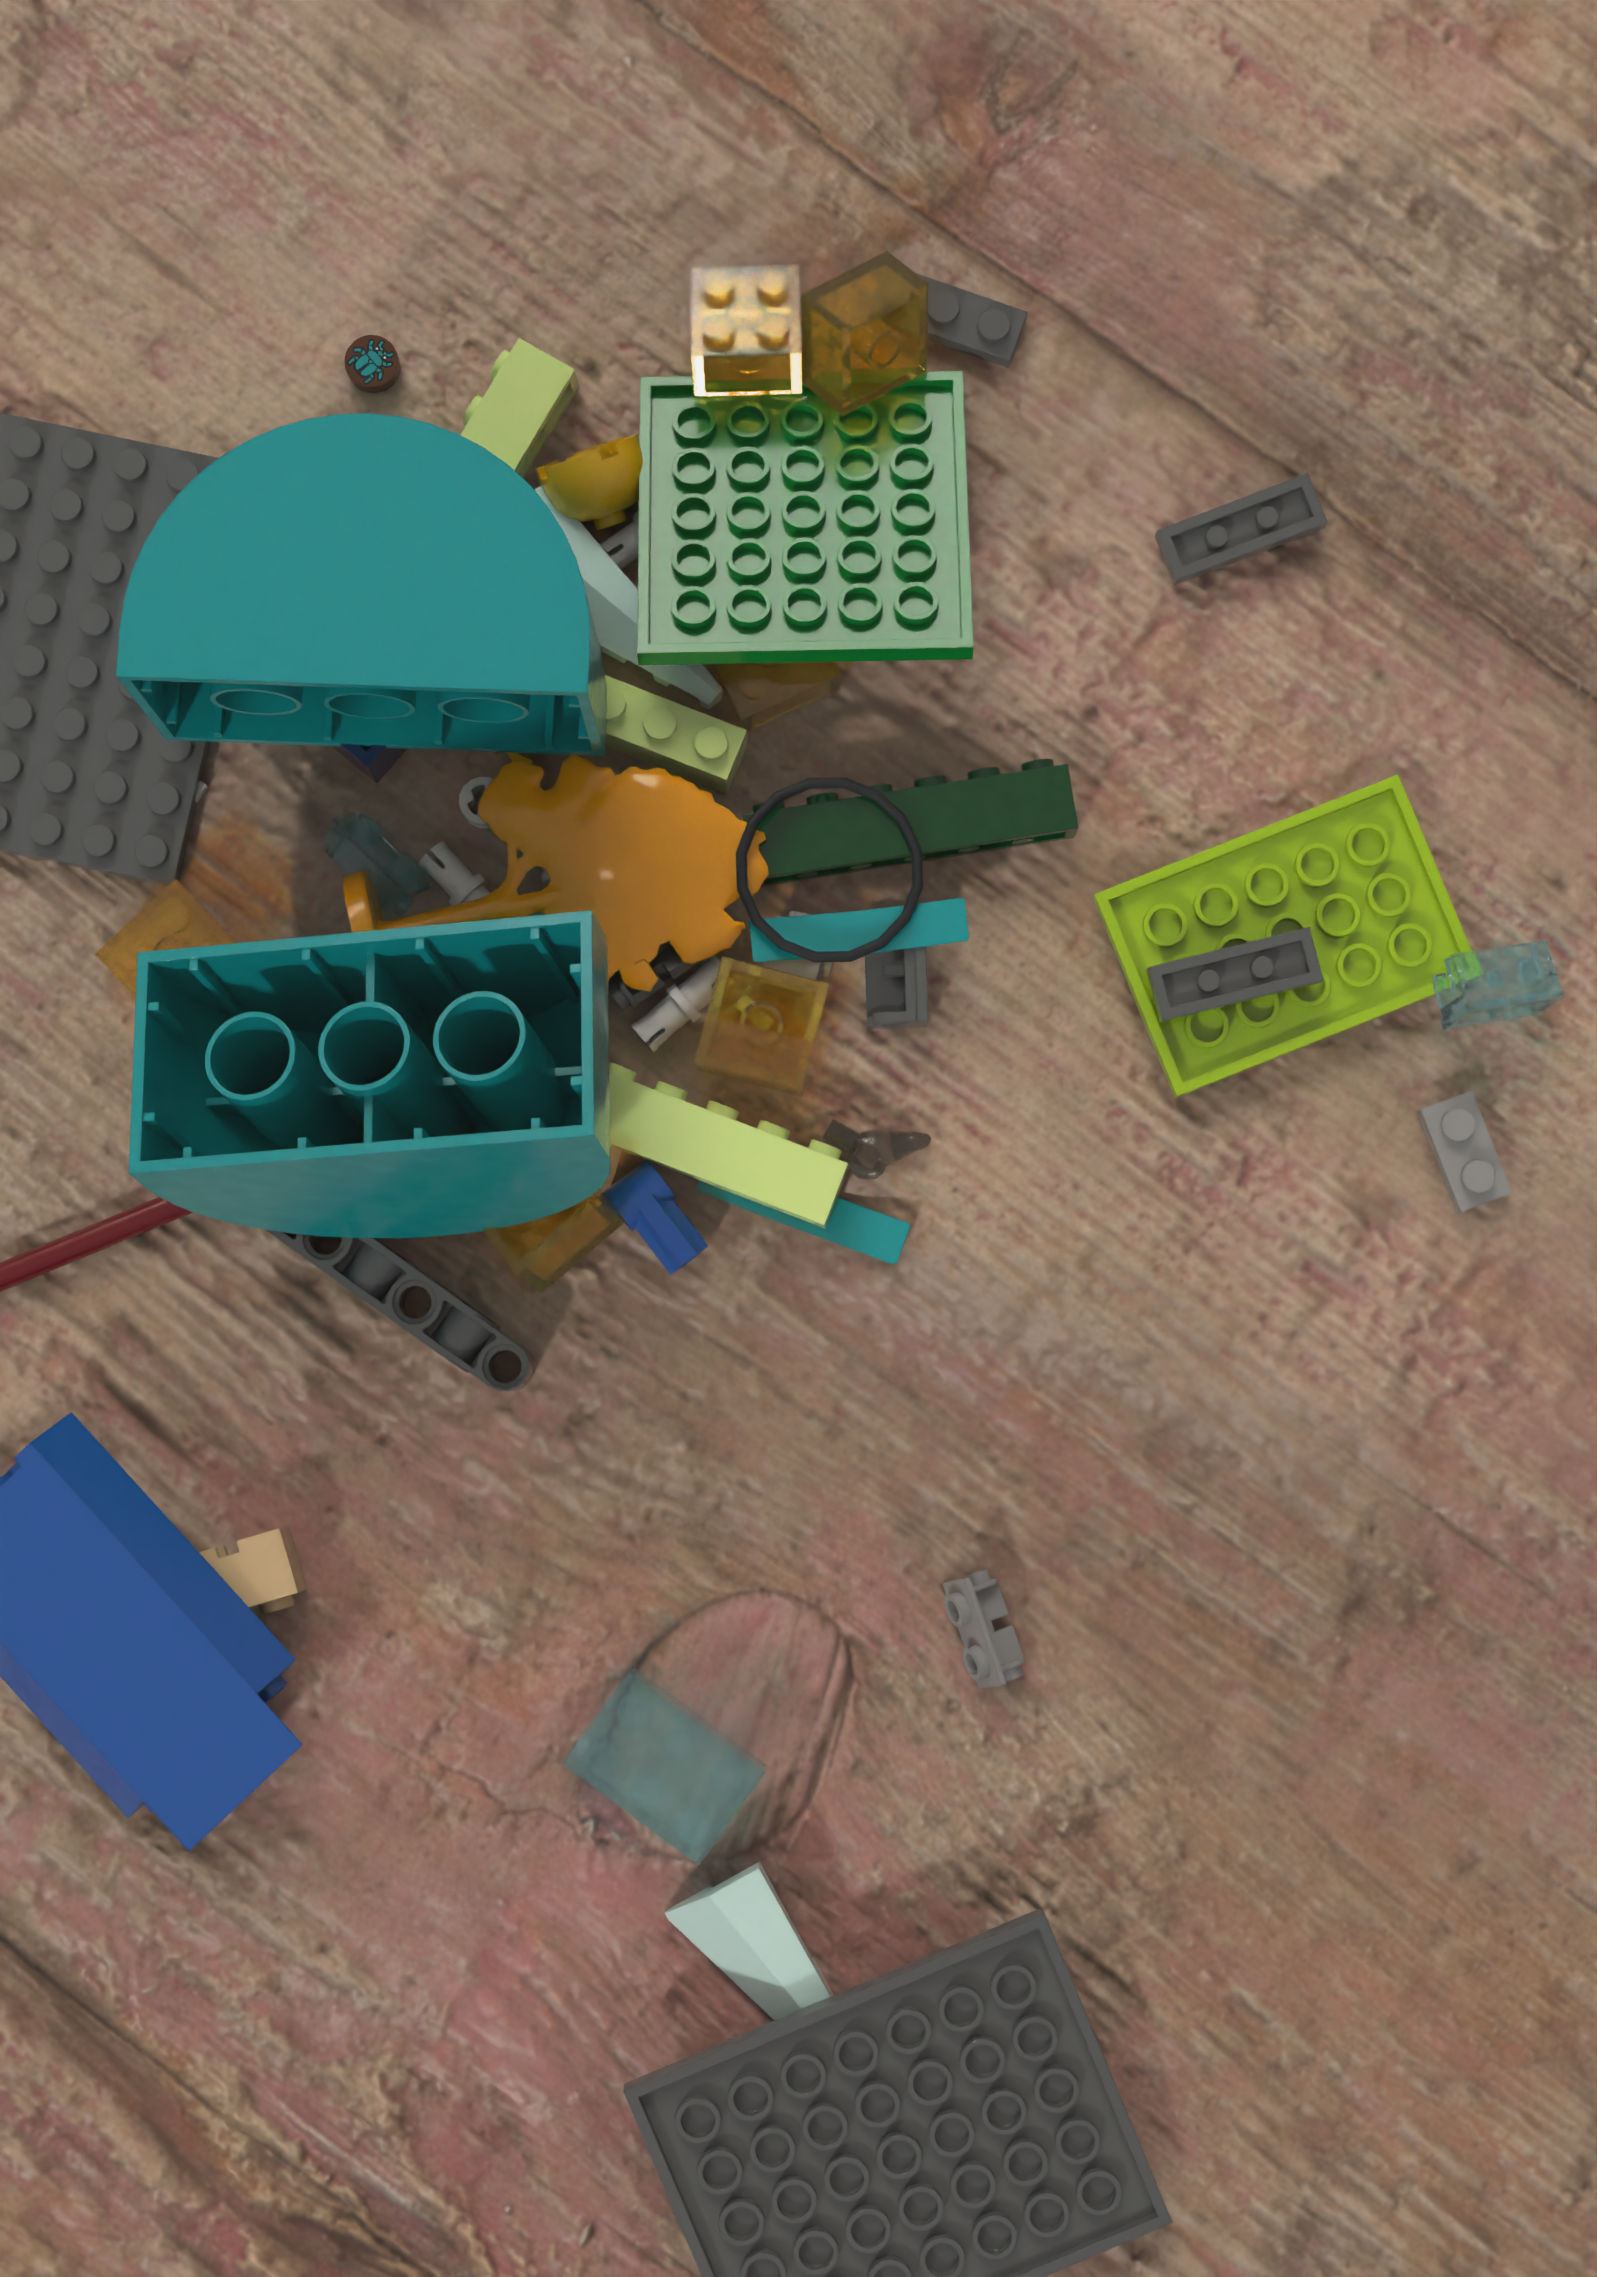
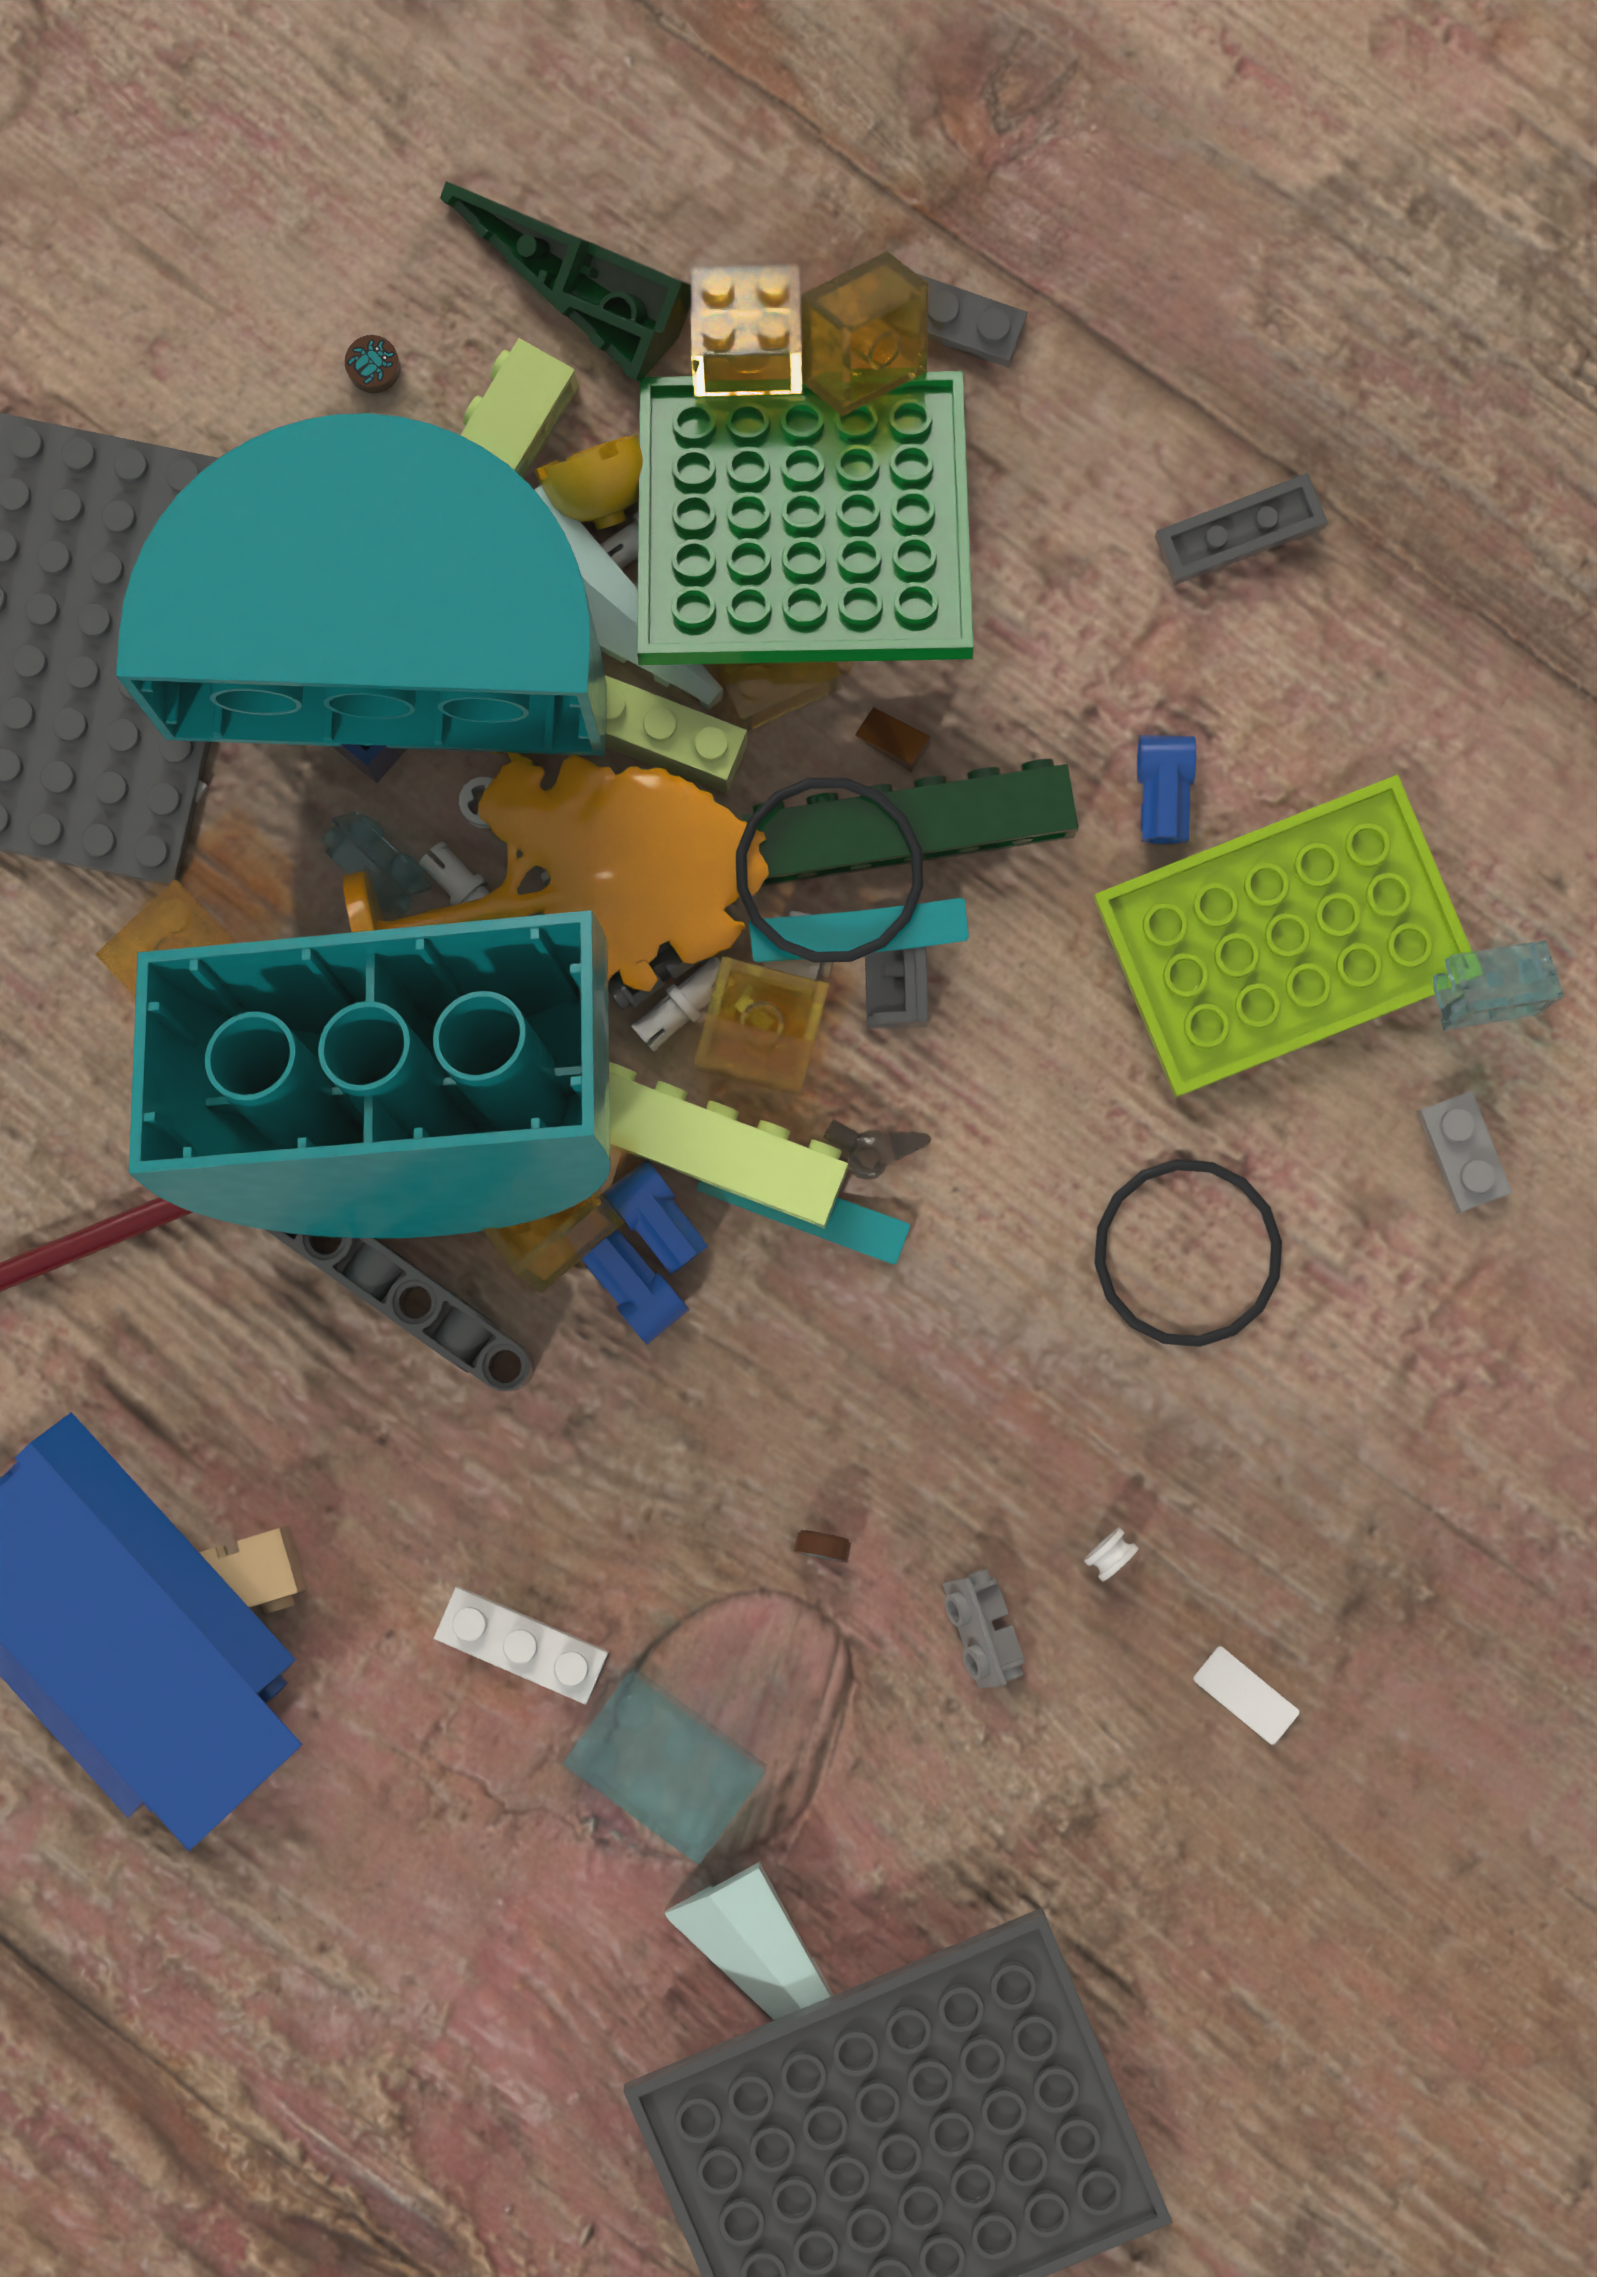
(521, 1645): none -> white plate
(612, 298): none -> dark green wedge
(642, 1296): none -> blue piece
(822, 1546): none -> reddish brown tile
(893, 738): none -> reddish brown piece
(1111, 1554): none -> white bush
(1166, 771): none -> blue piece
(1234, 974): dark grey plate -> none
(1246, 1695): none -> white sticker
(1256, 1199): none -> black piece

